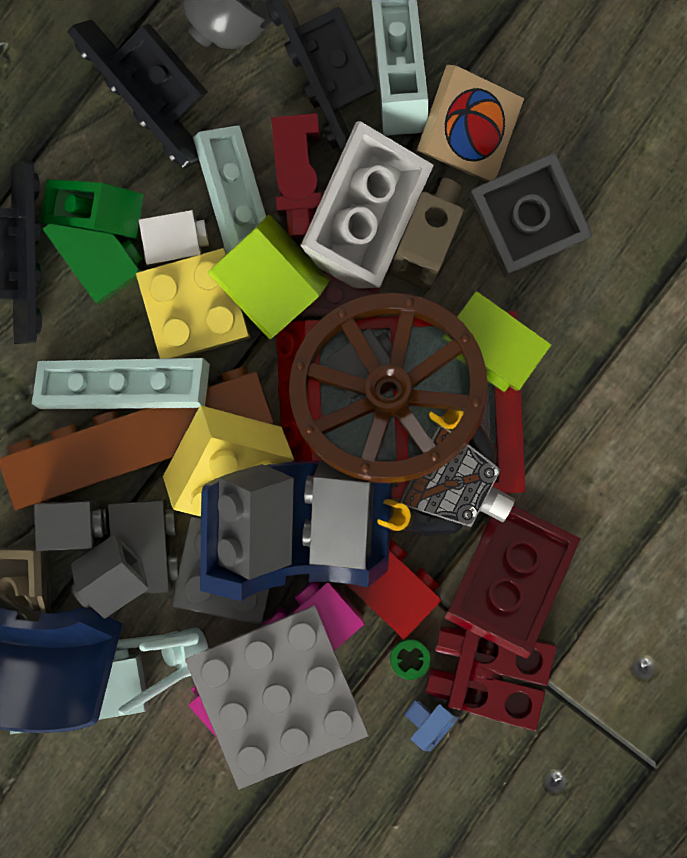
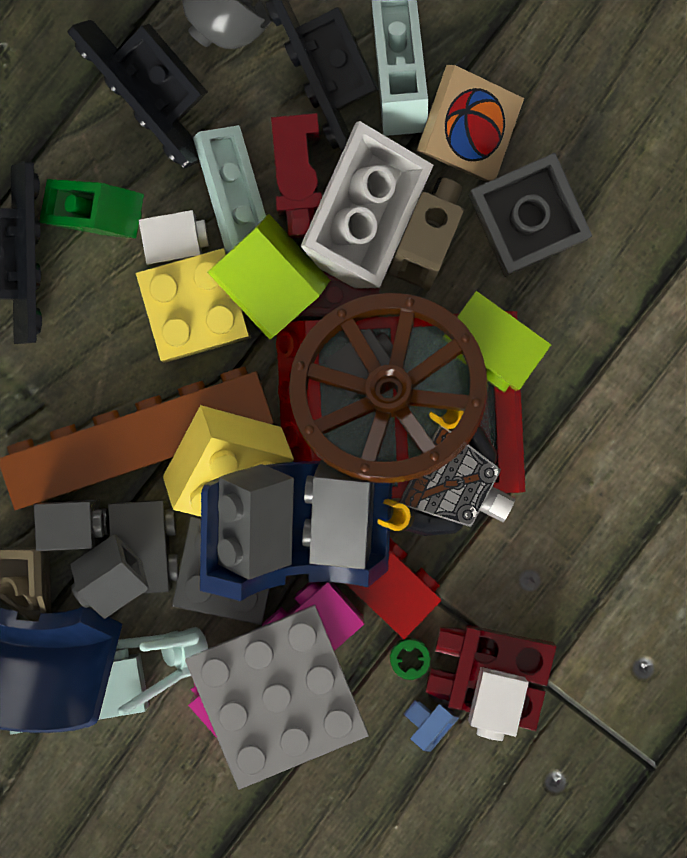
(97, 259): green slope -> none
(121, 383): light aqua plate -> none
(497, 703): none -> white brick
(513, 580): dark red plate -> none

